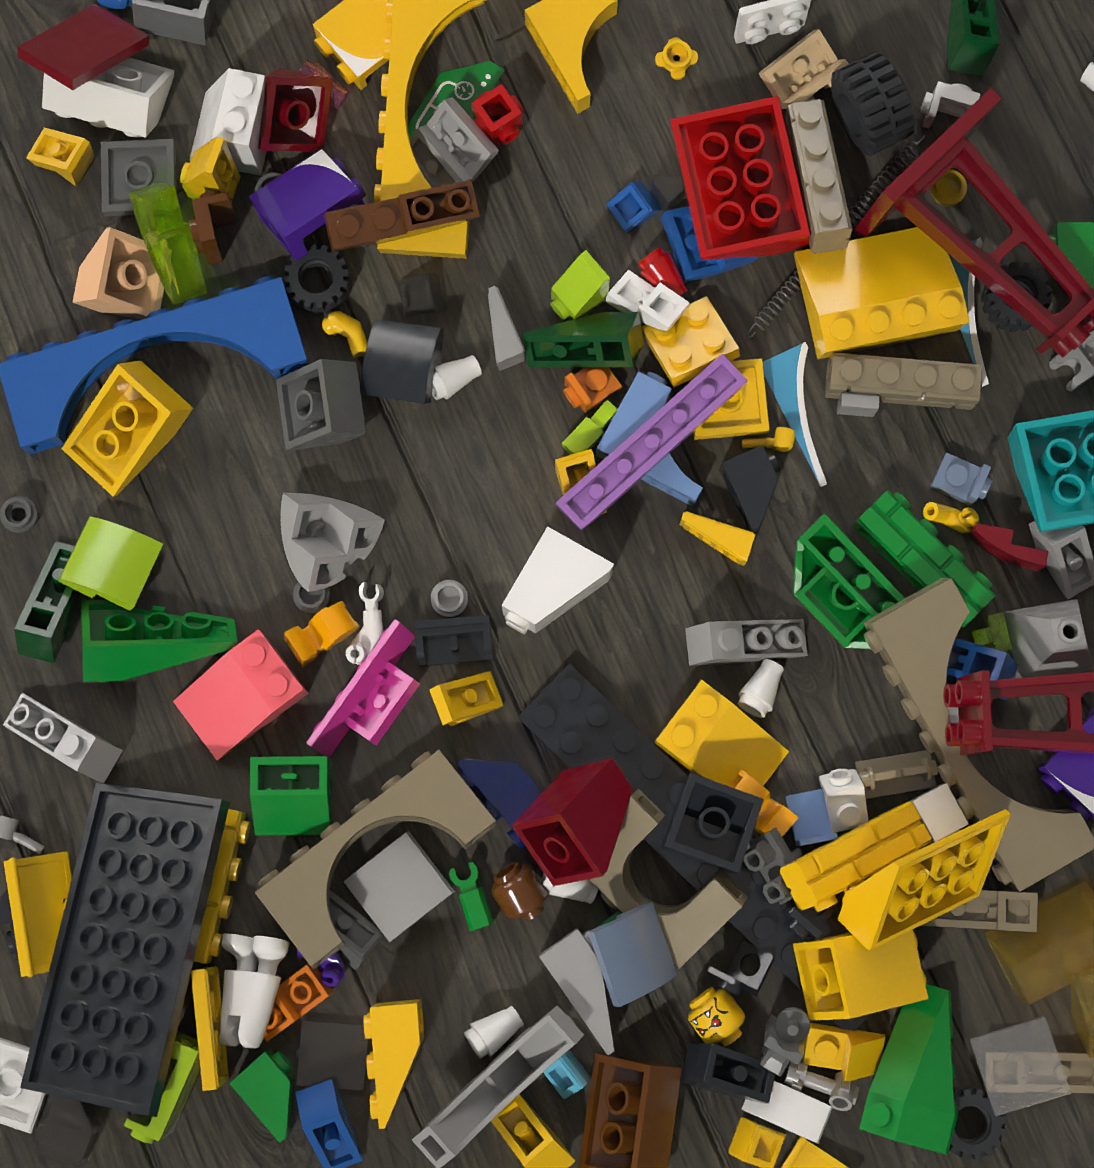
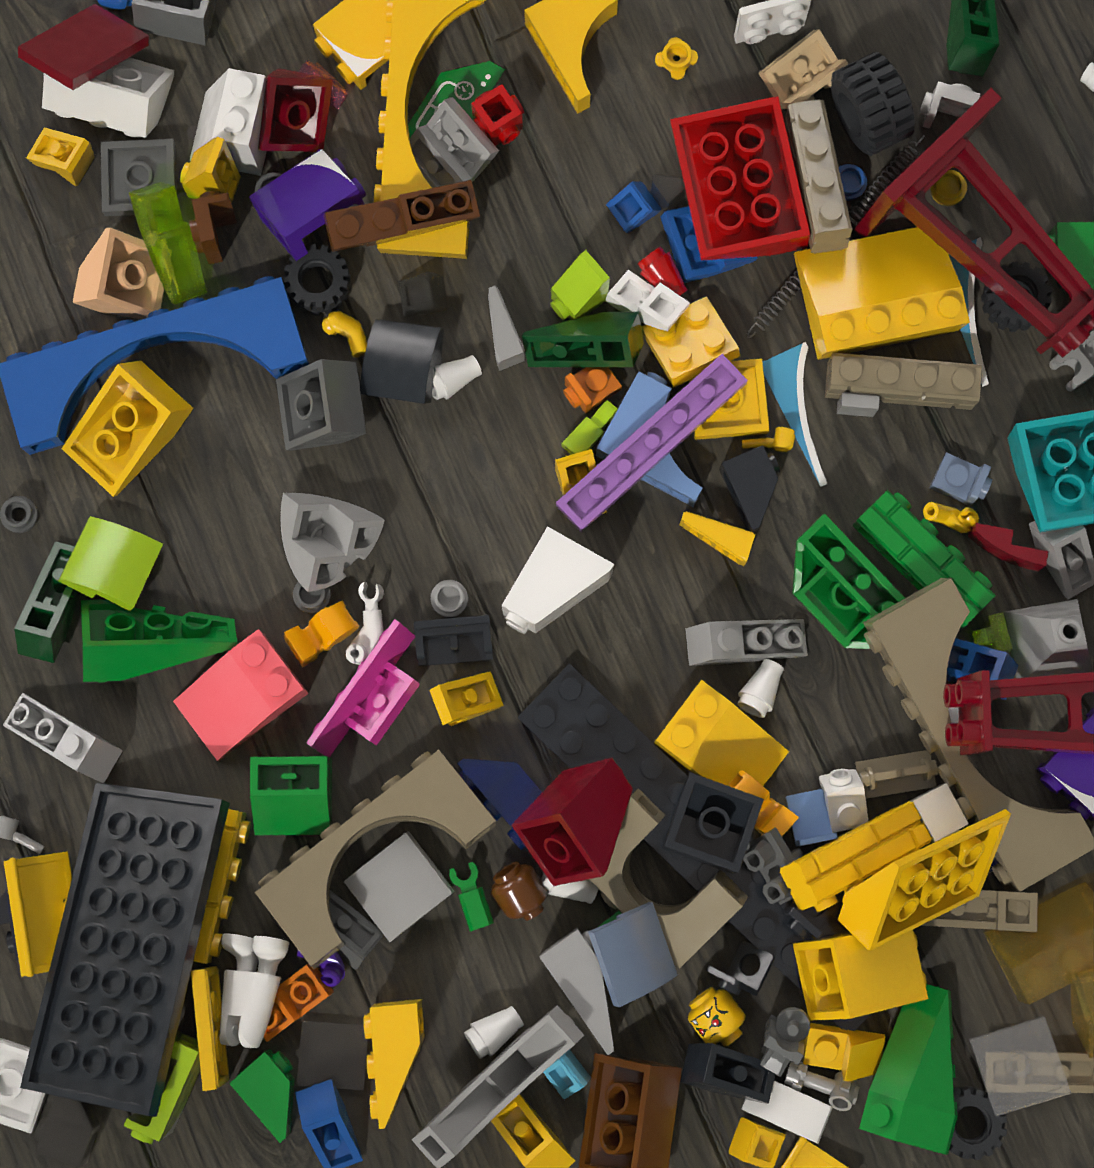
(853, 181): none -> blue plate

